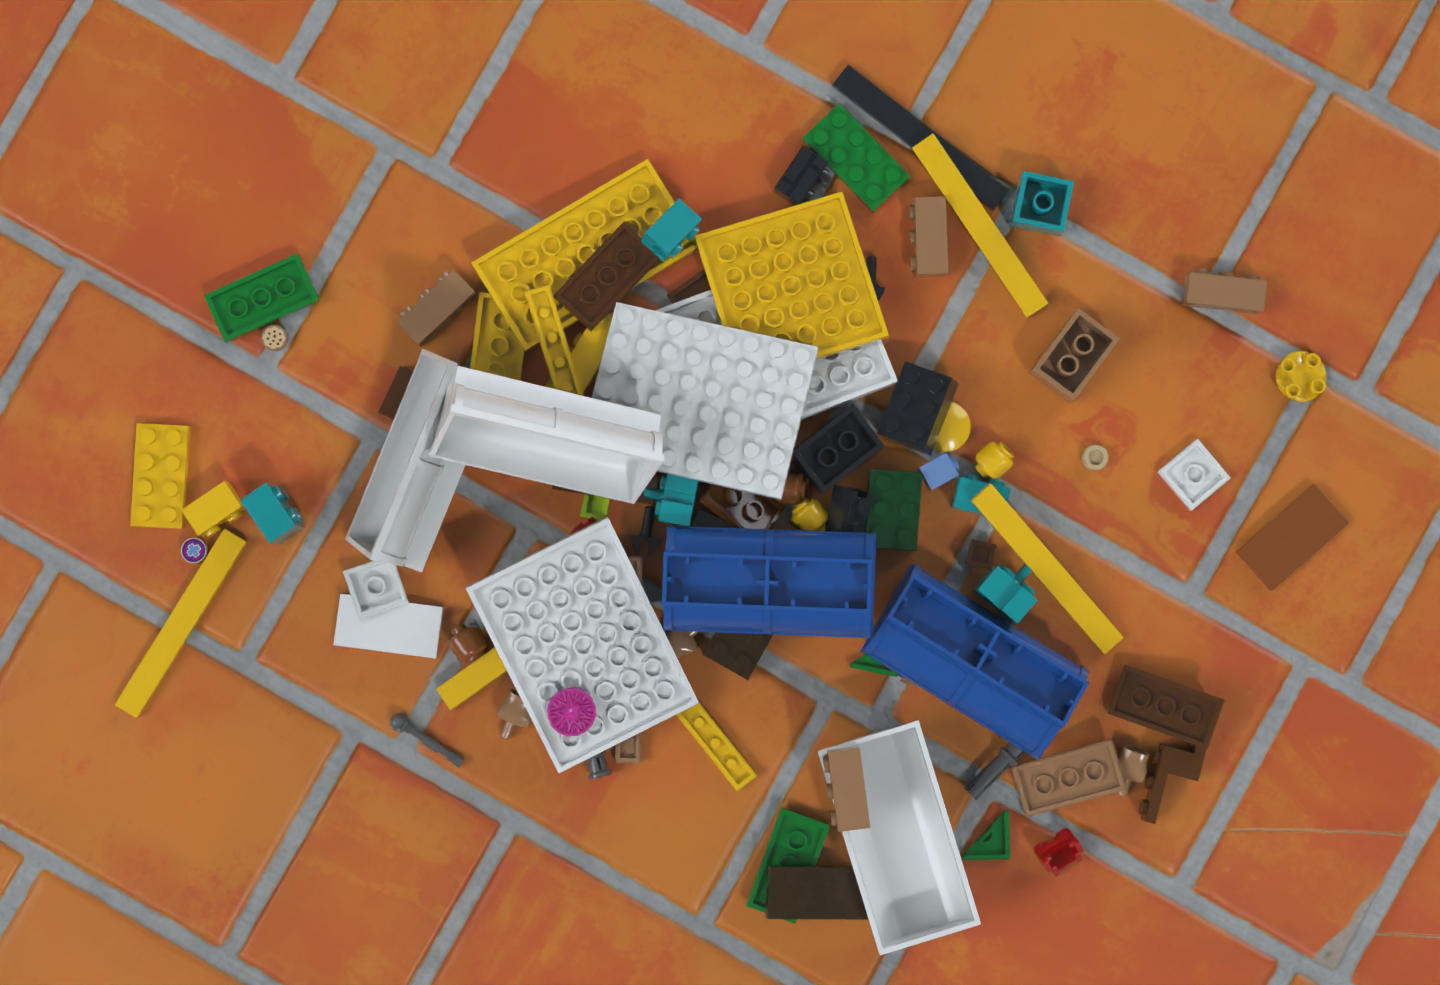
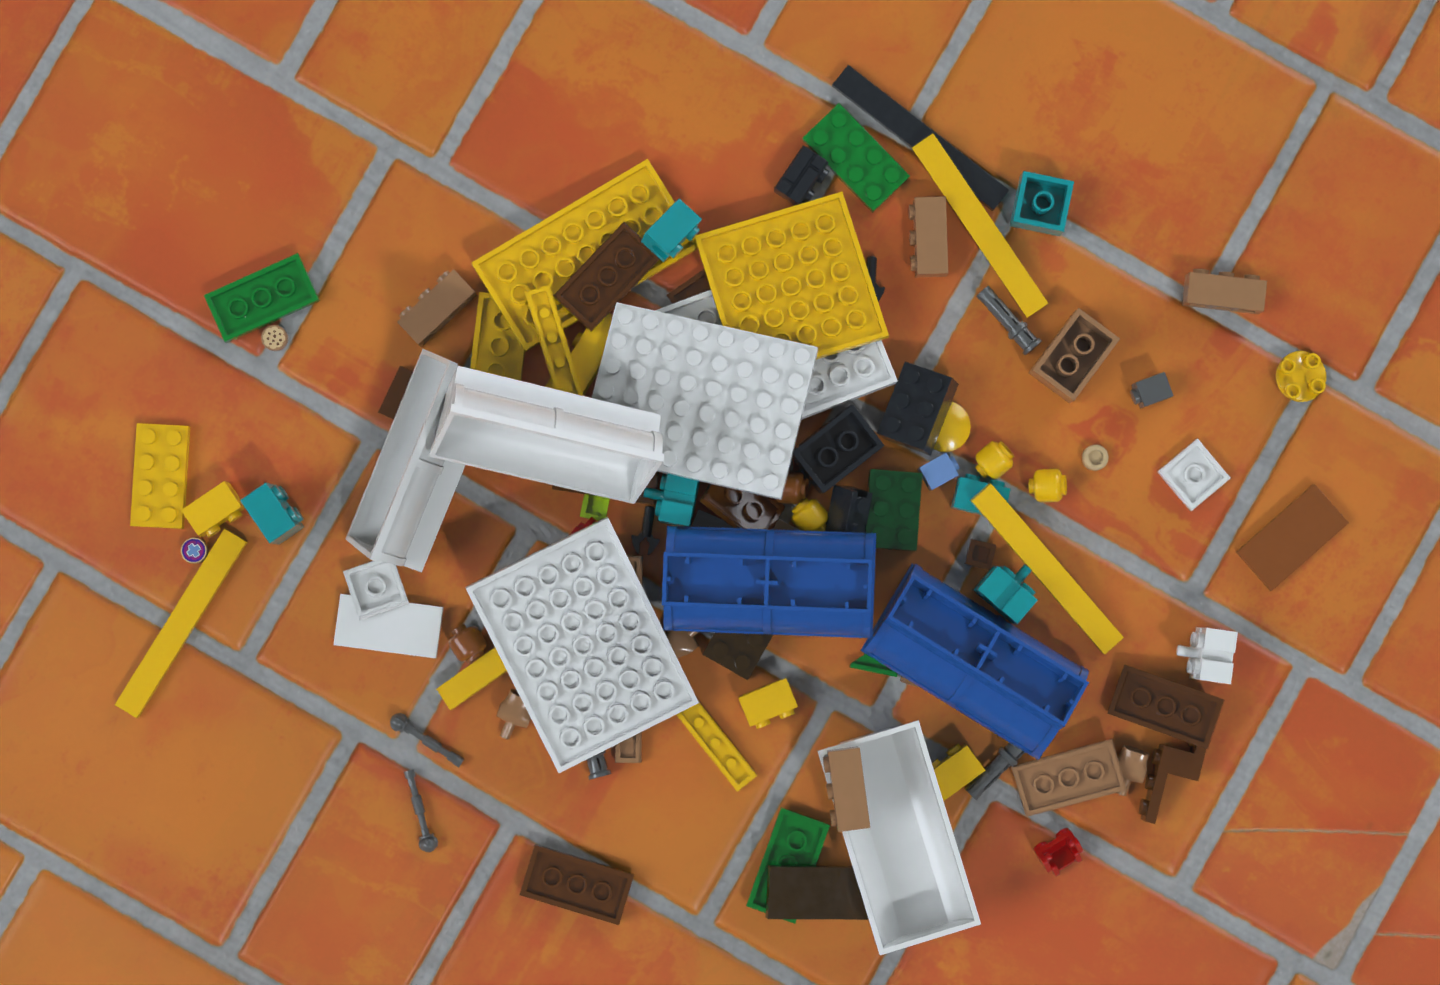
(427, 841): none -> dark grey piece
(571, 711): dark pink wheel -> none
(576, 884): none -> reddish brown plate
(768, 702): none -> yellow brick
(956, 769): none -> yellow brick
(993, 842): green tile -> none
(1016, 329): none -> dark grey pin
(1048, 485): none -> yellow head
(1151, 390): none -> dark grey brick
(1210, 654): none -> white brick

